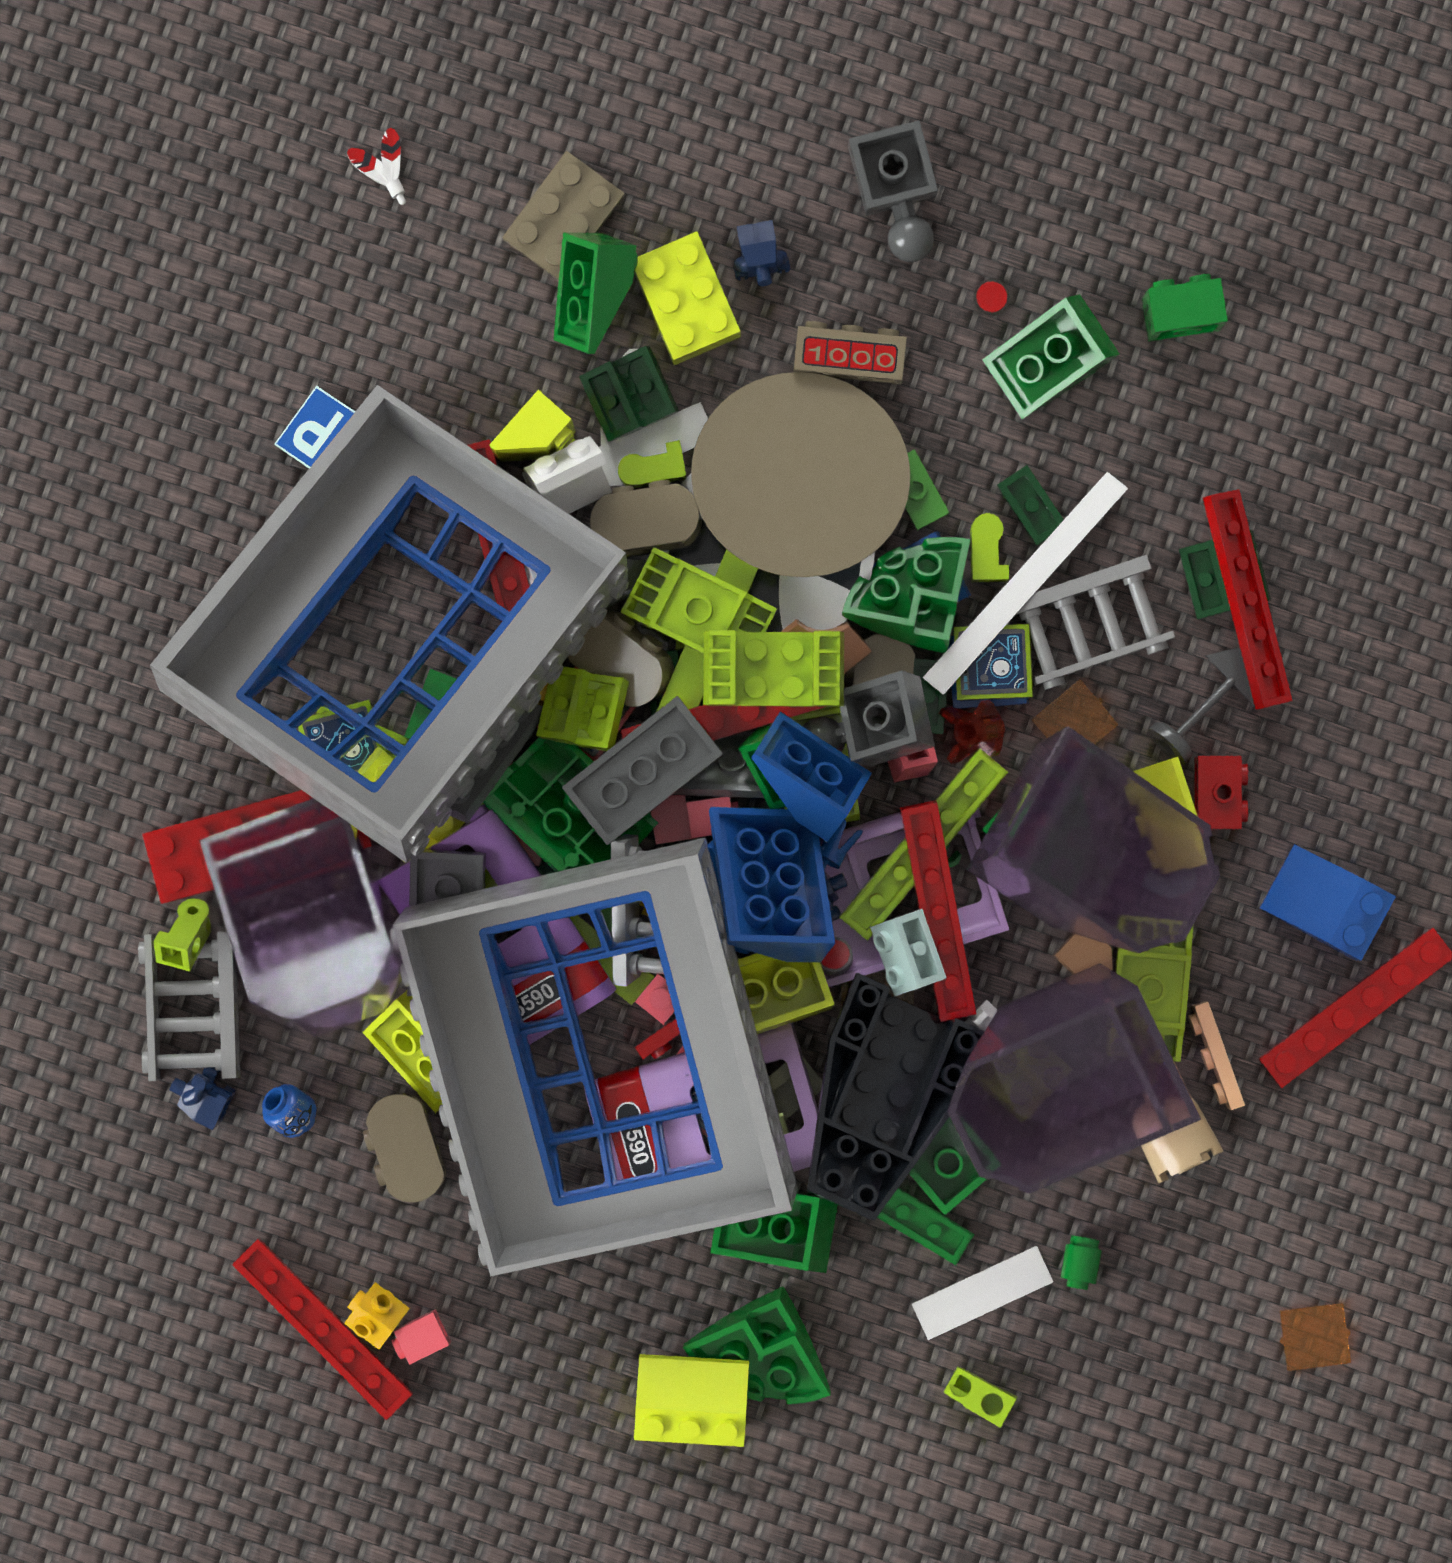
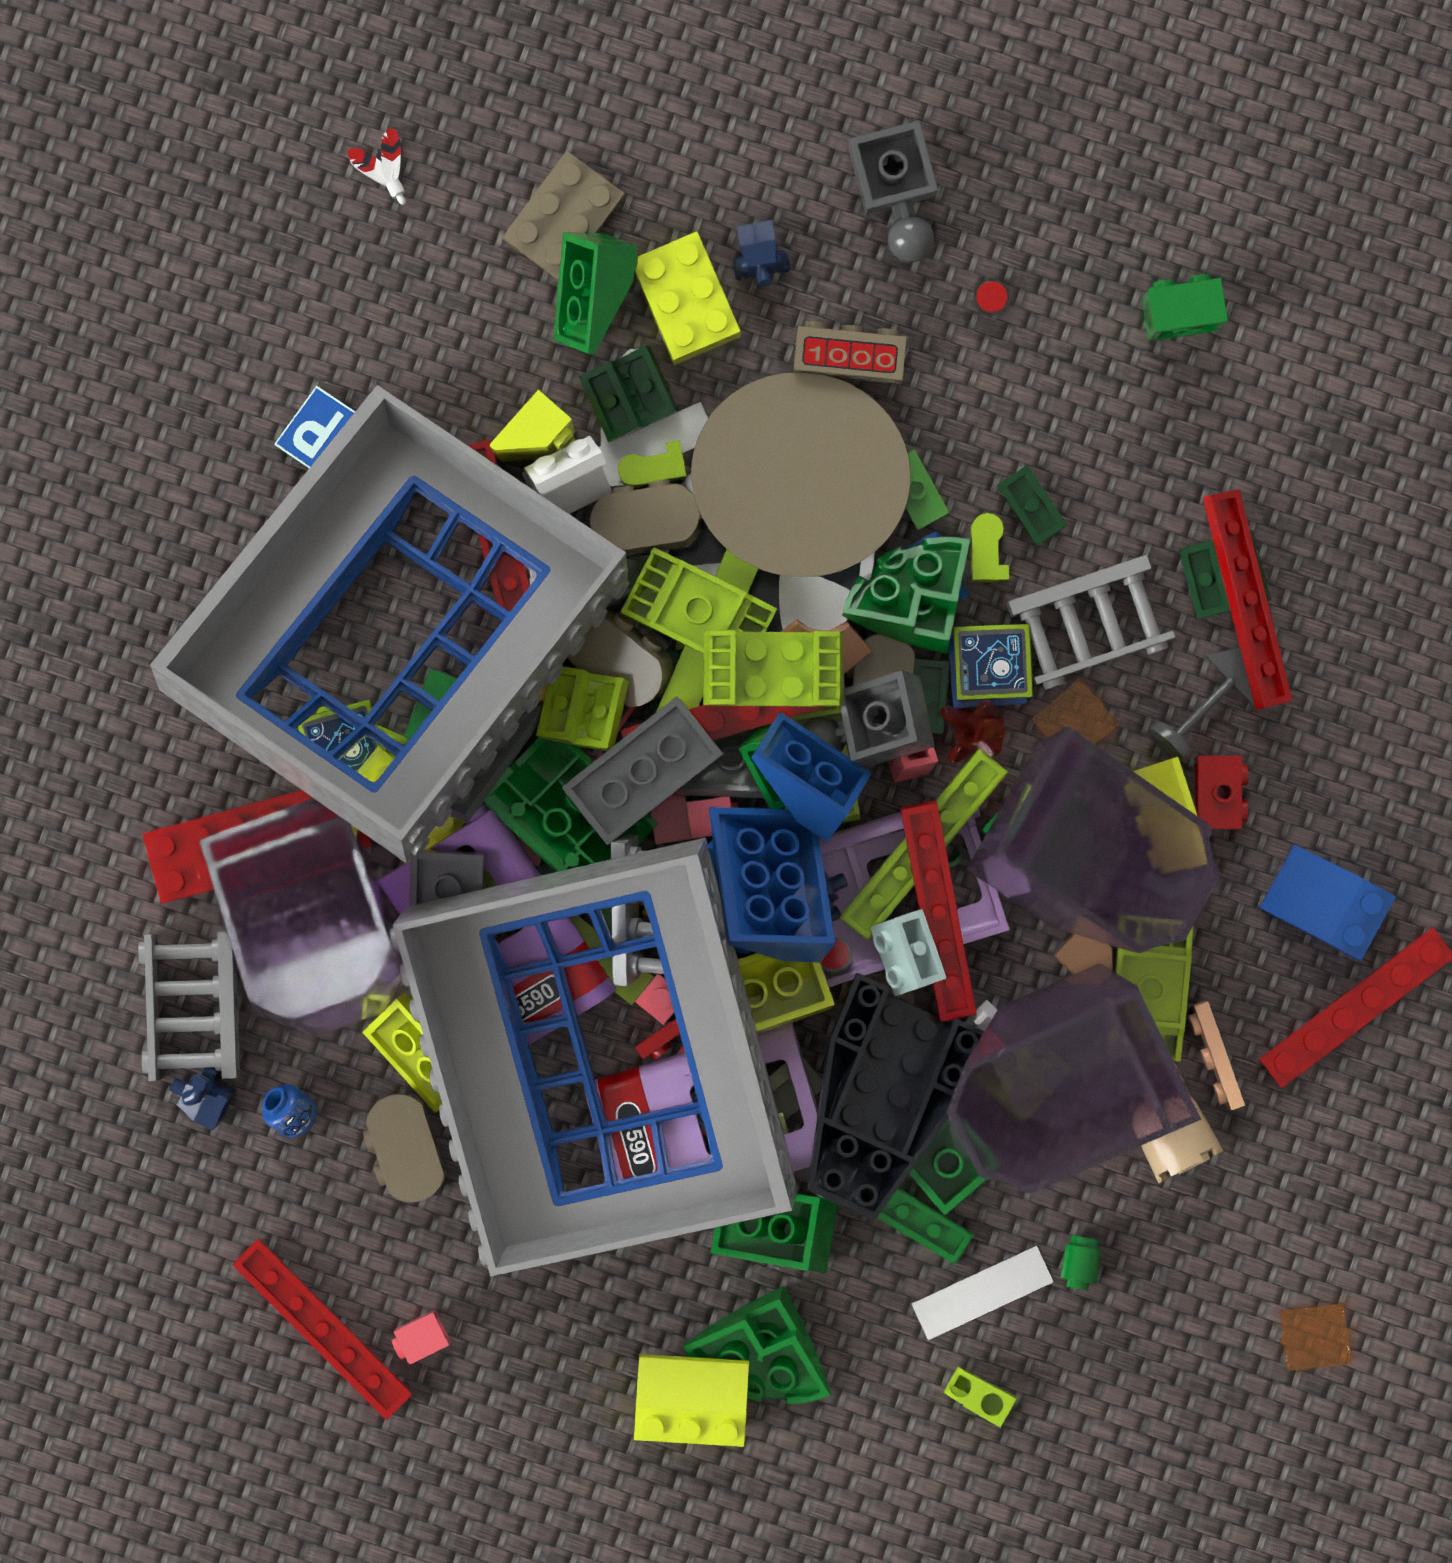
(186, 937): lime leg -> none
(375, 1314): yellow brick -> none
(831, 853): blue piece -> none
(1025, 583): white sticker -> none
(1051, 355): green slope -> none

